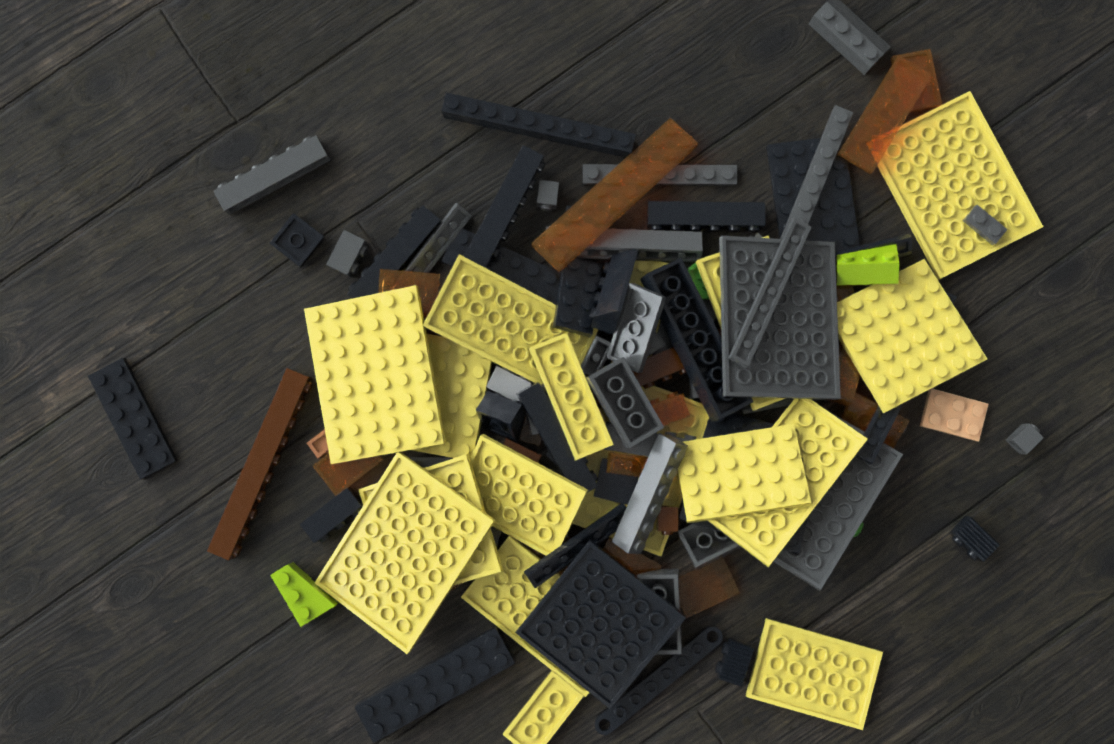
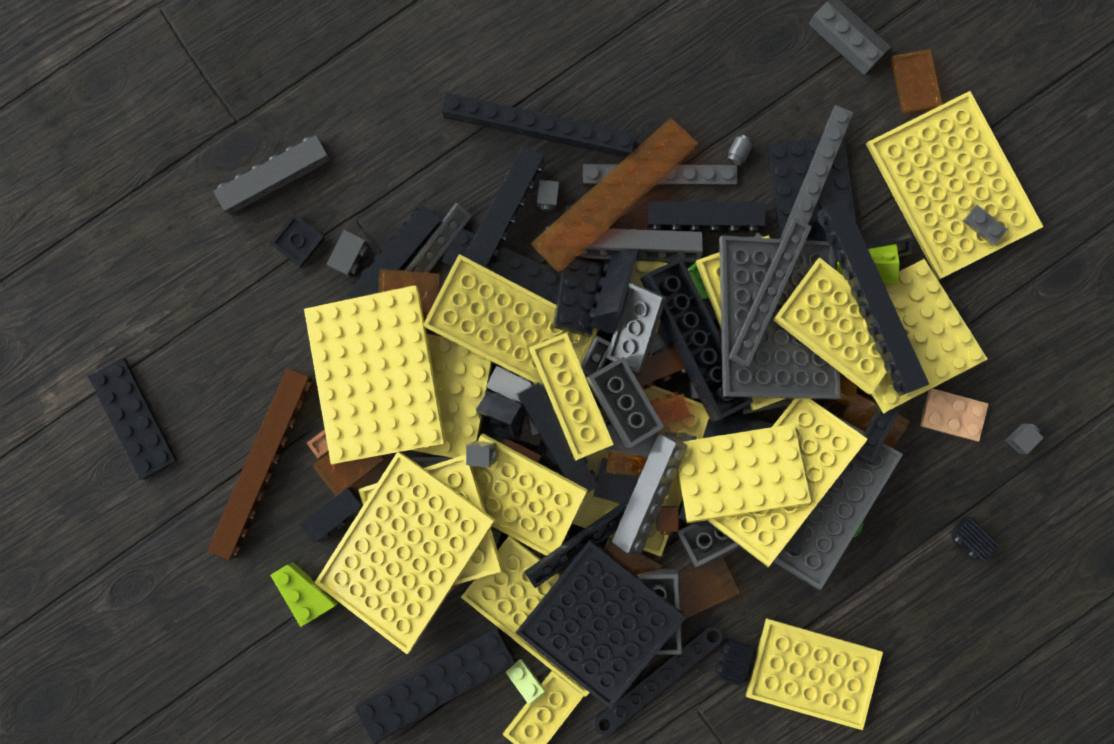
(481, 454): none -> dark grey brick
(525, 681): none -> yellowish green plate
(740, 150): none -> dark grey brick
(829, 323): none -> light yellow plate
(872, 298): none -> black brick
(884, 114): clear orange plate -> none

